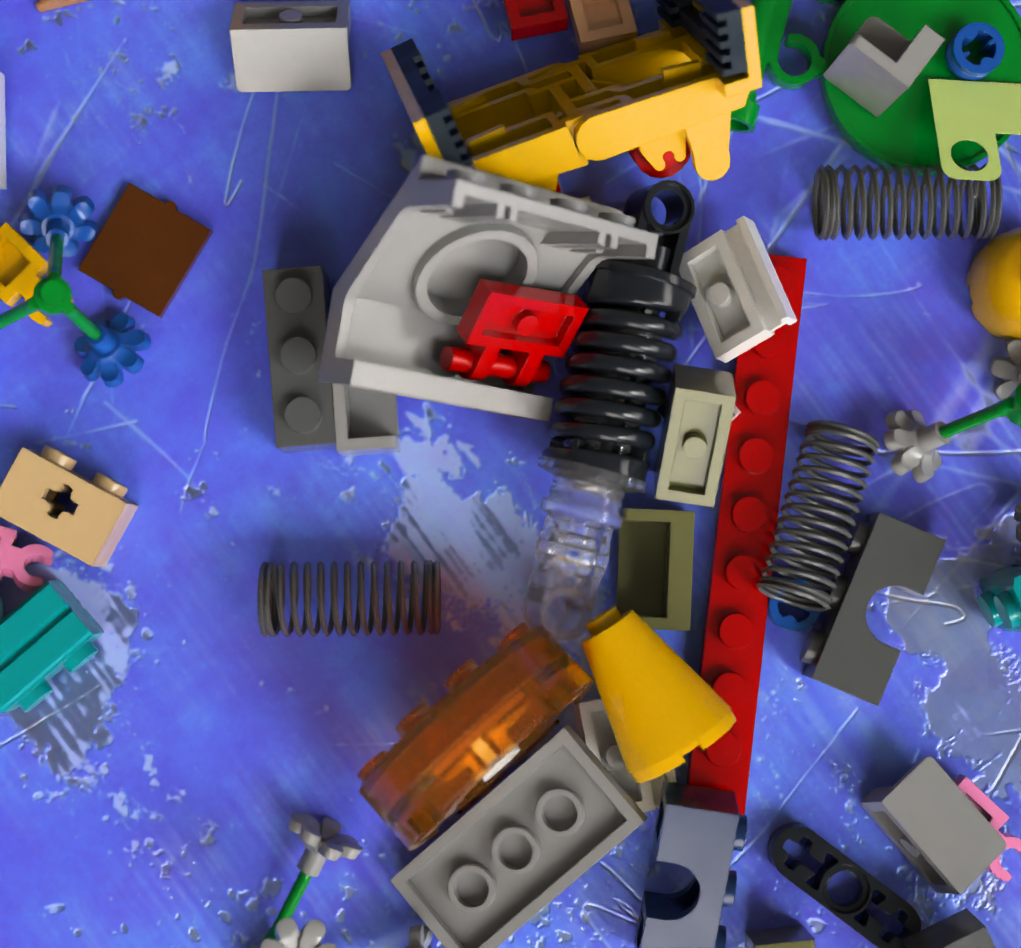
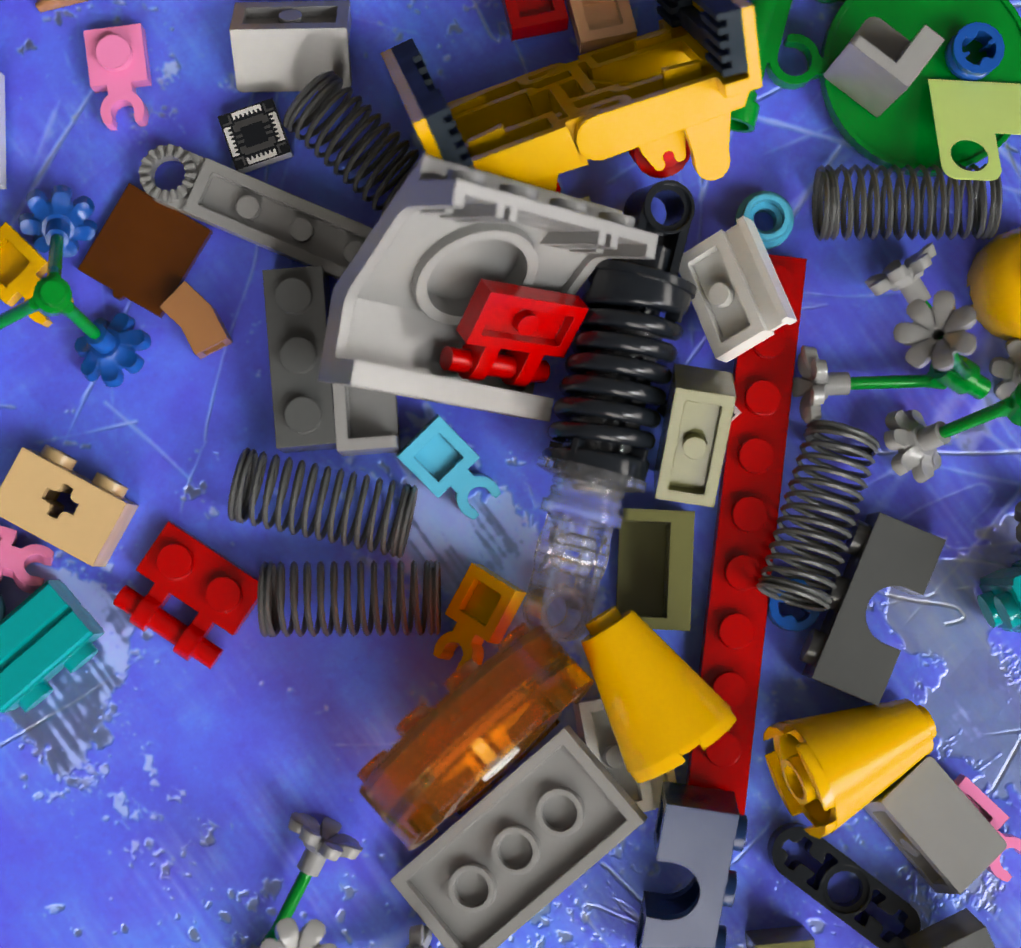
(118, 66): none -> bright pink plate
(197, 320): none -> medium nougat piece
(199, 578): none -> red plate
(248, 482): none -> dark grey piece
(255, 136): none -> tile
(256, 211): none -> light grey plate
(315, 111): none -> dark grey piece
(443, 461): none -> medium azure plate
(482, 610): none -> yellow plate
(777, 208): none -> medium azure plate
(845, 758): none -> yellow cone
(935, 335): none -> light grey plant

